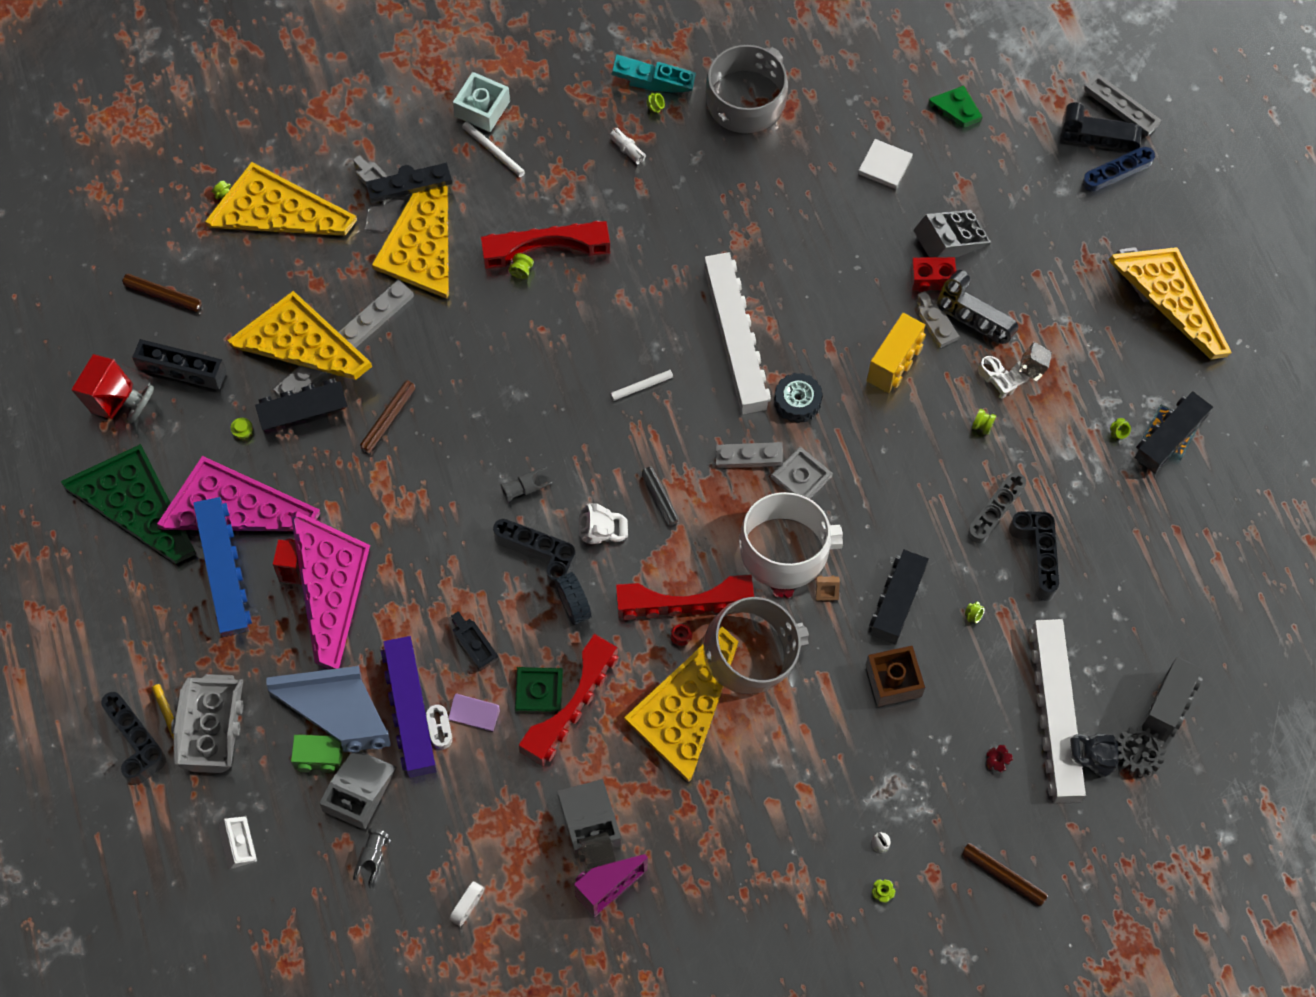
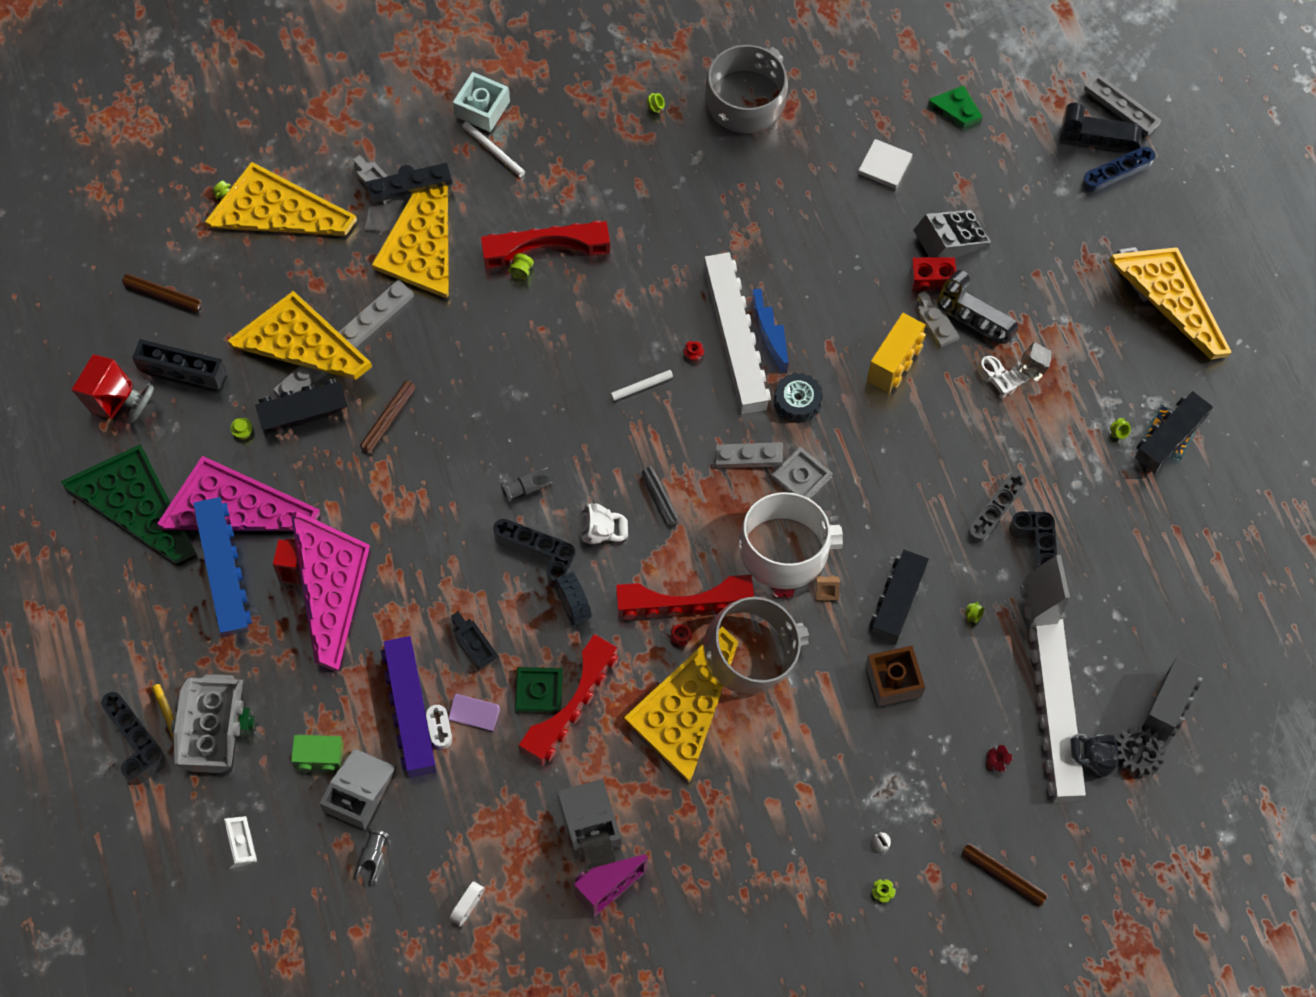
(247, 722): none -> dark green plate
(334, 703): sand blue piece -> none
(627, 146): white pin -> none
(653, 77): teal slope -> none
(693, 355): none -> red plate
(772, 334): none -> blue slope
(983, 421): lime wheel -> none
(1045, 593): none -> light grey slope

